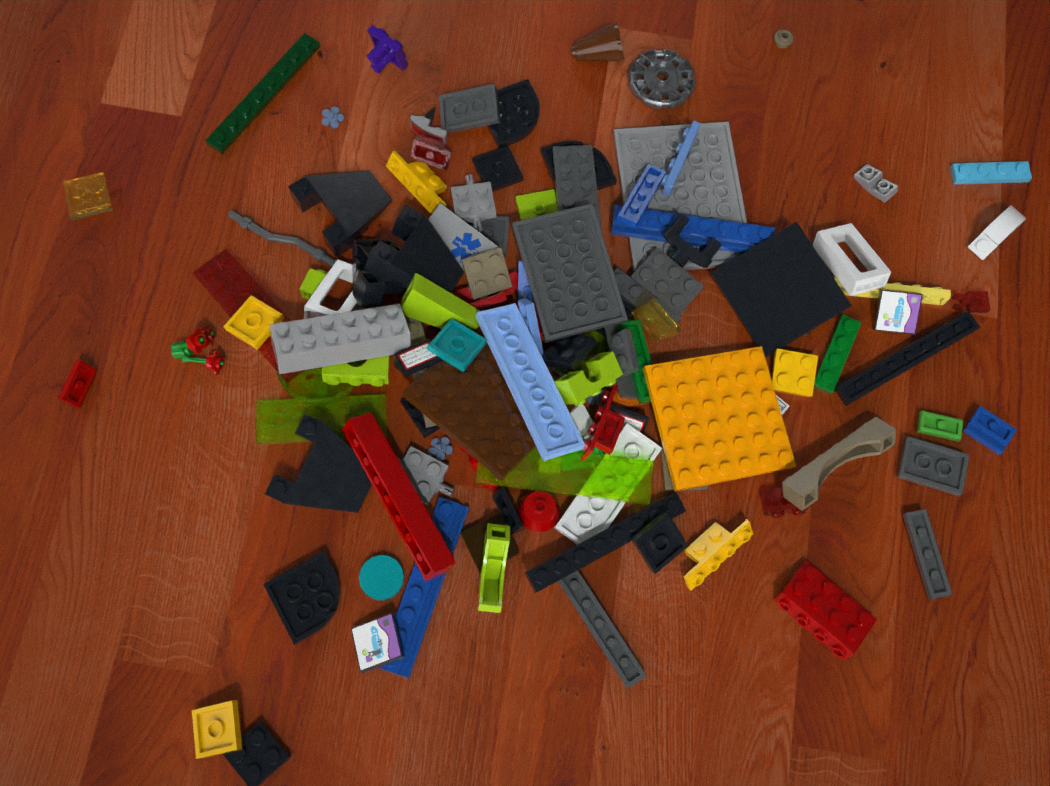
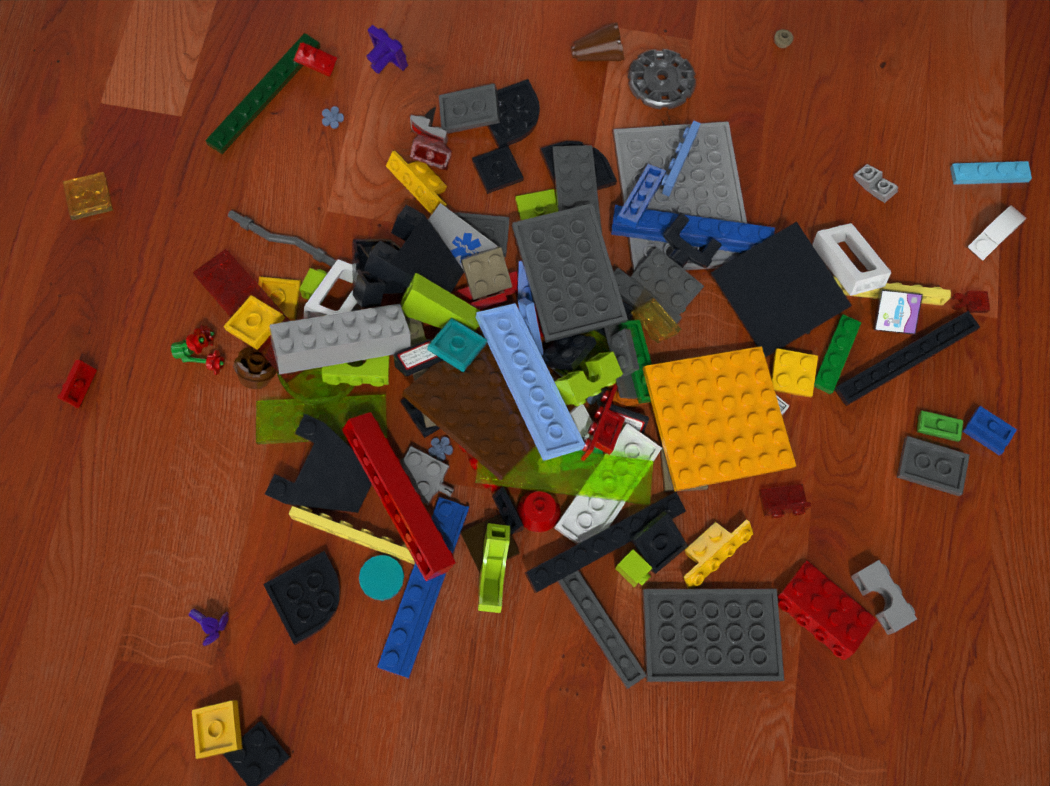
(210, 625): none -> dark purple plant
(253, 369): none -> reddish brown cone
(284, 294): none -> yellow tile
(315, 59): none -> red plate
(346, 531): none -> light yellow plate
(351, 200): black wedge -> none
(377, 643): tile -> none
(474, 202): light grey plate -> none
(634, 569): none -> lime brick
(712, 635): none -> dark grey plate
(869, 440): dark tan arch -> none
(896, 611): none -> light grey arch
(927, 554): dark grey plate -> none

